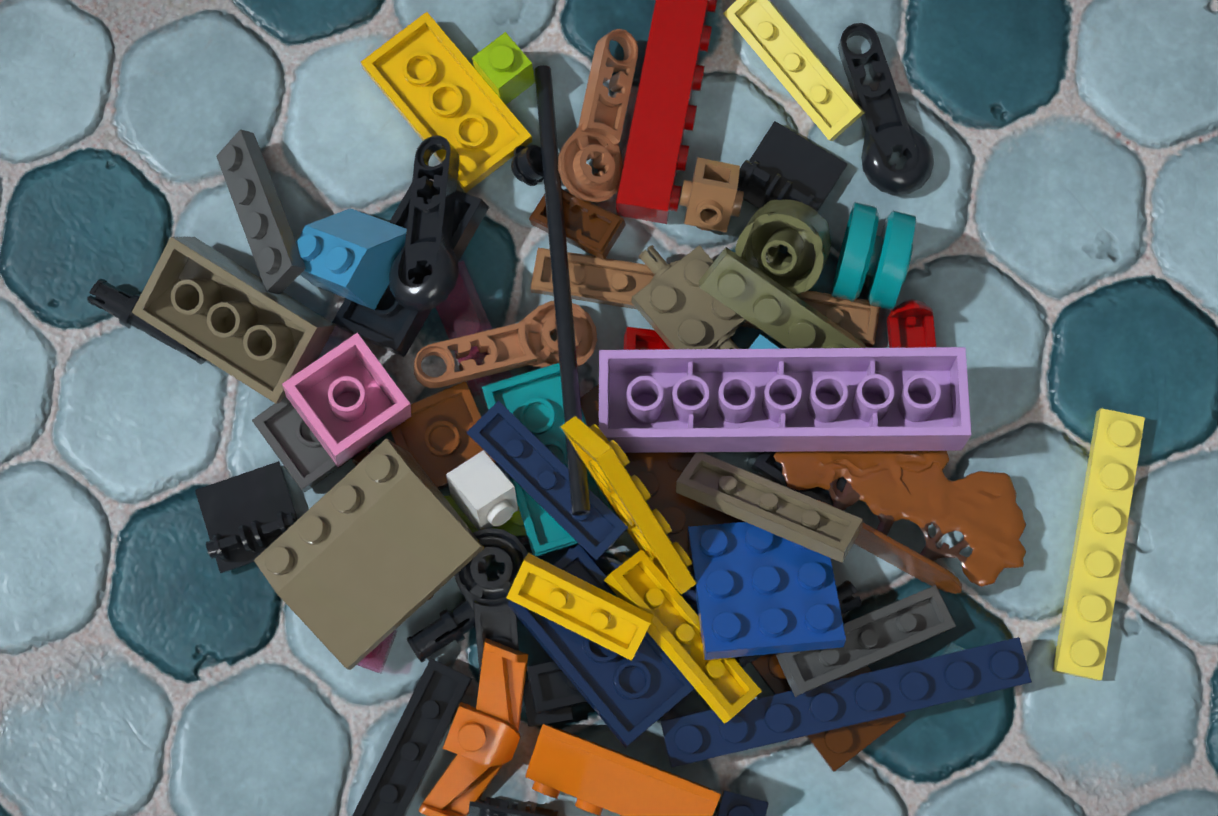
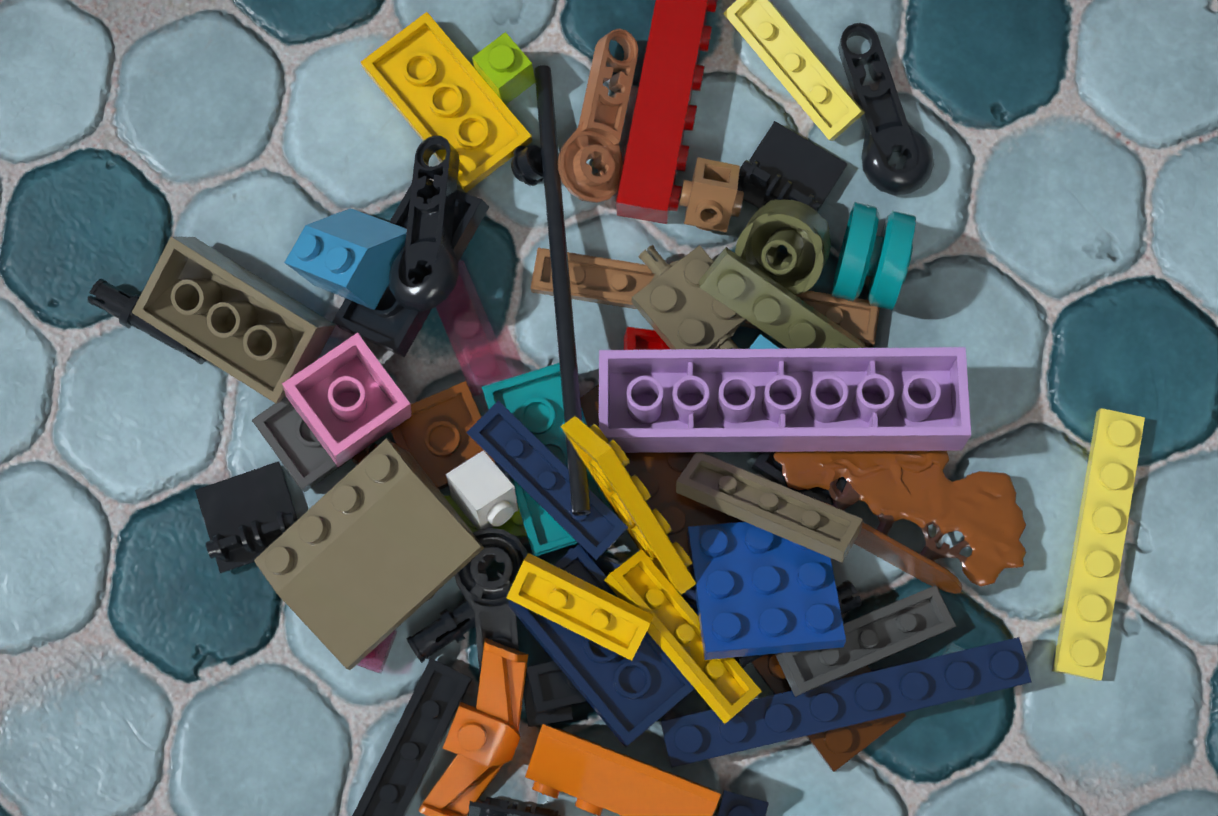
(260, 212): dark grey plate -> none
(508, 347): nougat beam -> none
(585, 224): reddish brown plate -> none
(911, 325): red plate -> none

